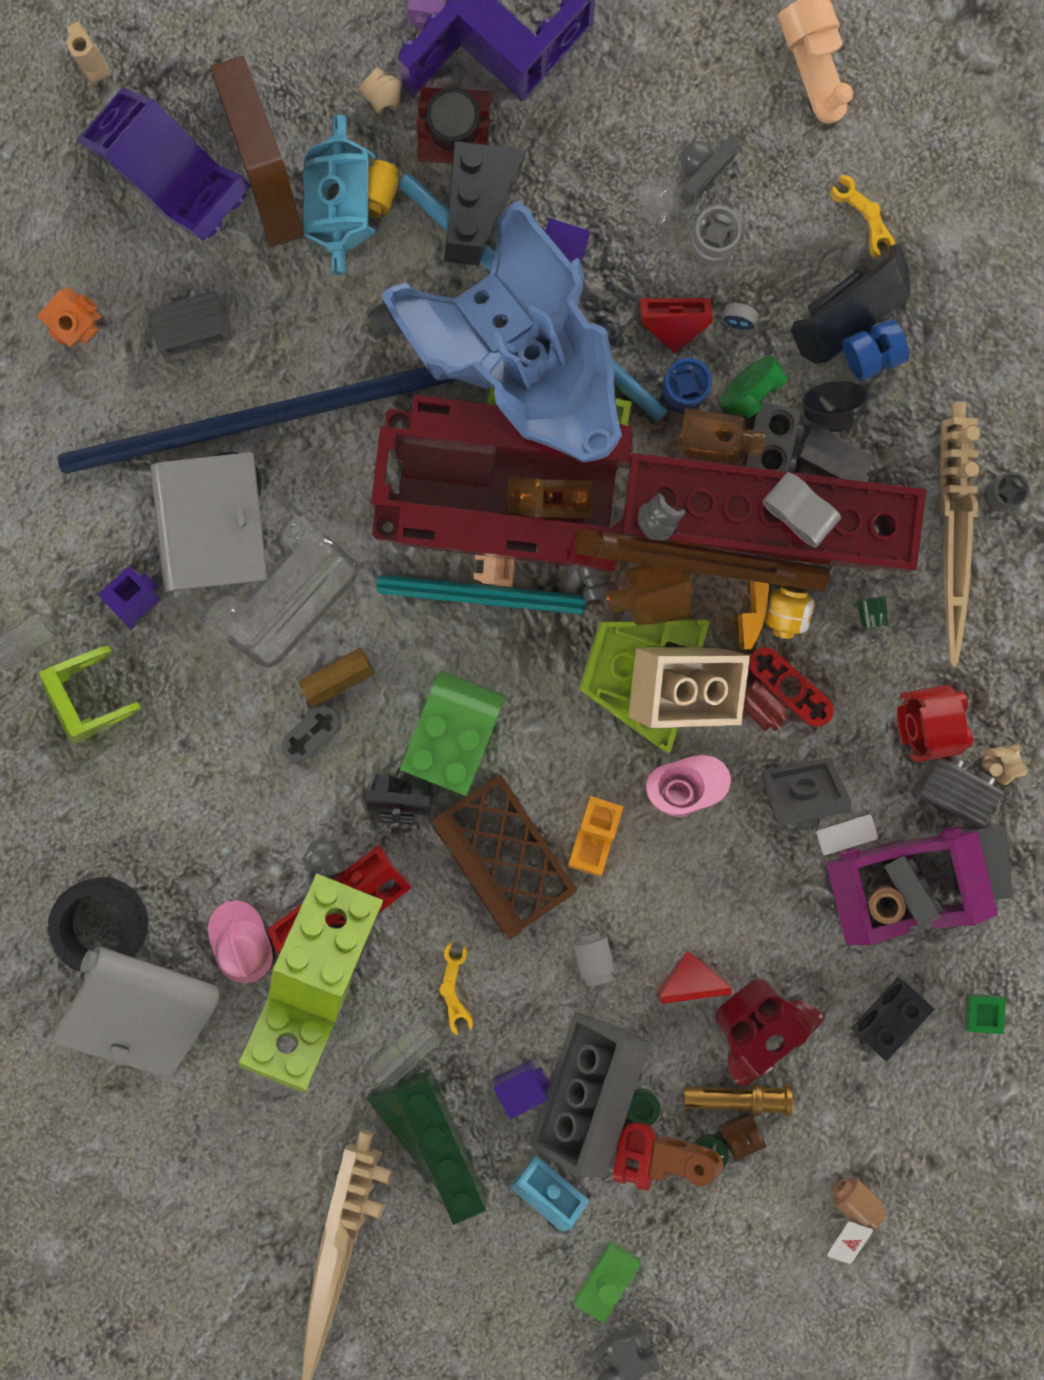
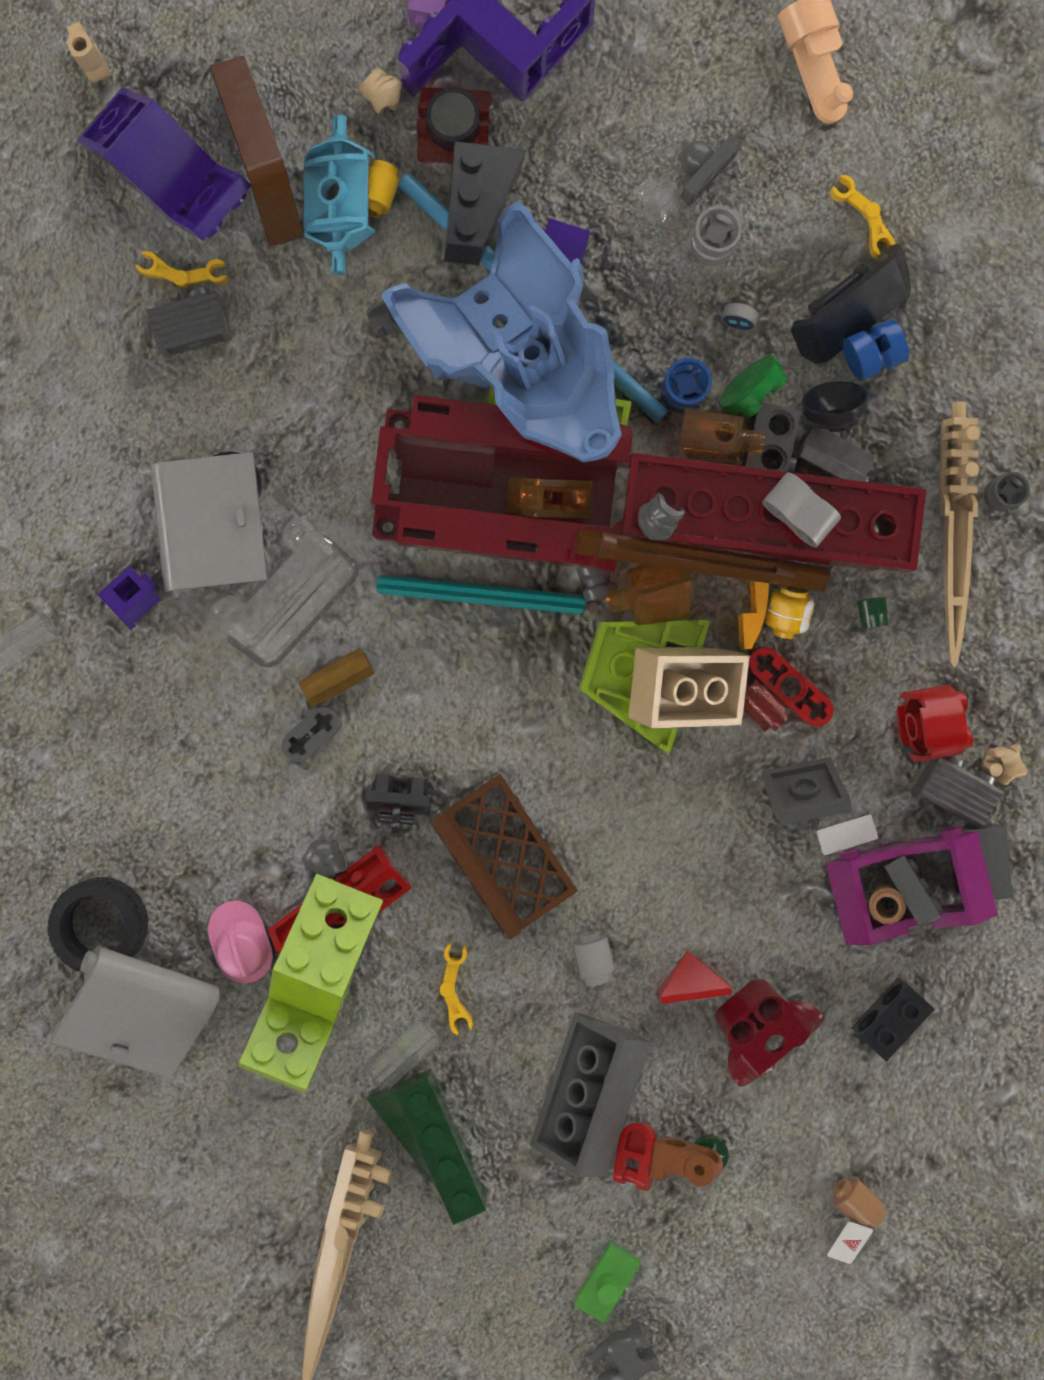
(52, 680): lime hose -> none
(70, 317): orange brick -> none
(183, 278): none -> yellow piece
(248, 419): dark blue axle -> none
(453, 732): bright green brick -> none
(496, 571): light nougat tile -> none
(521, 1088): dark purple brick -> none
(549, 1194): medium azure slope -> none
(595, 836): light orange slope -> none
(644, 1107): dark green tile -> none
(676, 319): red slope -> none
(688, 785): bright pink piece -> none
(742, 1135): reddish brown tile -> none
(753, 1099): pearl gold pin -> none
(985, 1013): green tile -> none

